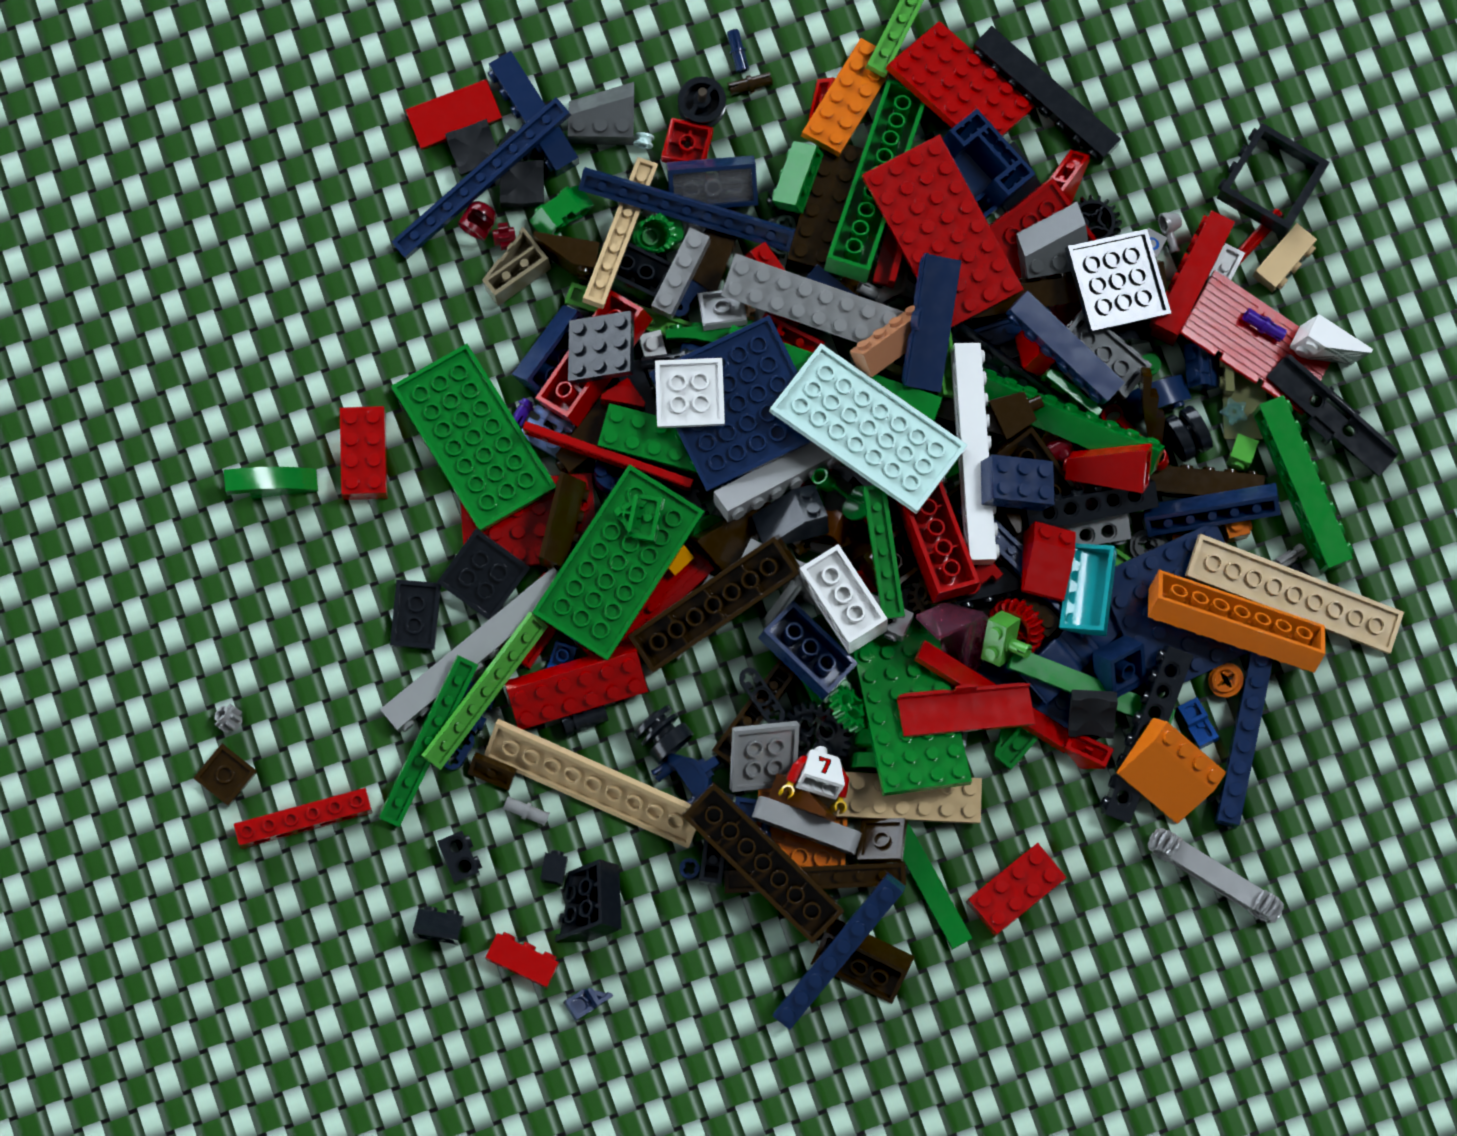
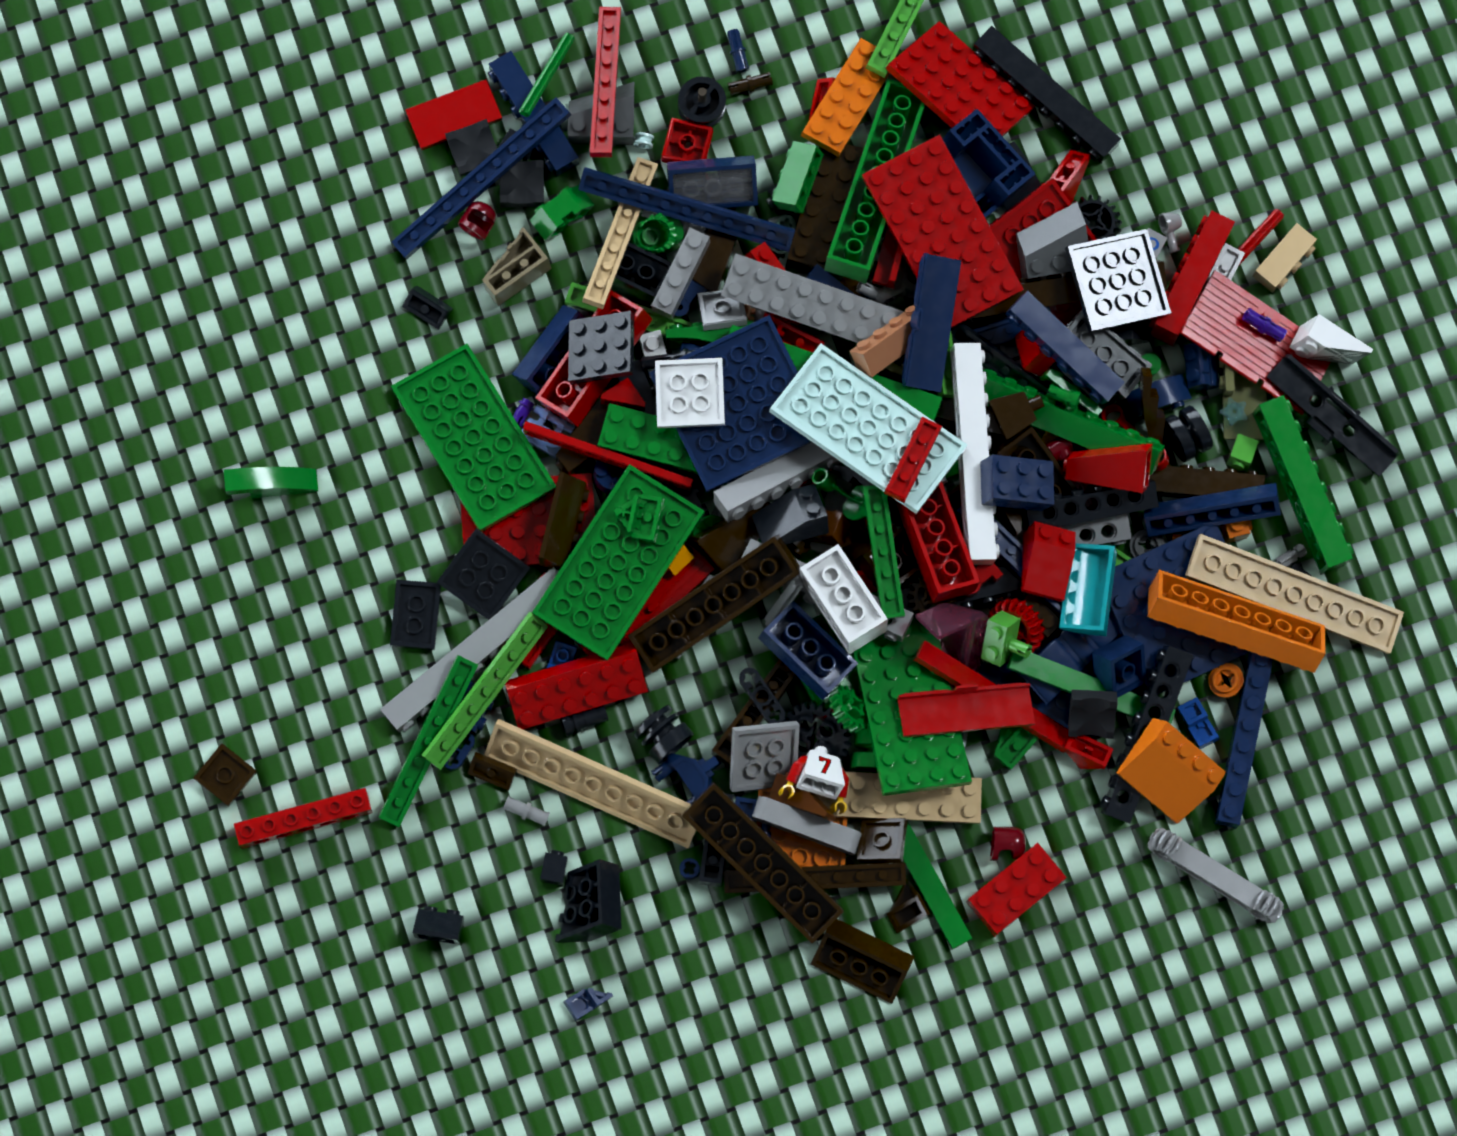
(228, 718): light grey gear -> none
(363, 453): red brick -> none
(427, 307): none -> black slope
(454, 859): black brick -> none
(503, 235): dark red gear -> none
(522, 959): red brick -> none
(546, 75): none -> green axle
(572, 254): dark brown slope -> none
(605, 82): none -> plate
(839, 951): dark blue brick -> none
(907, 908): none -> dark brown slope
(913, 460): none -> red tile
(1007, 839): none -> dark red helmet
(1070, 398): none -> green pin
(1251, 208): black window -> none

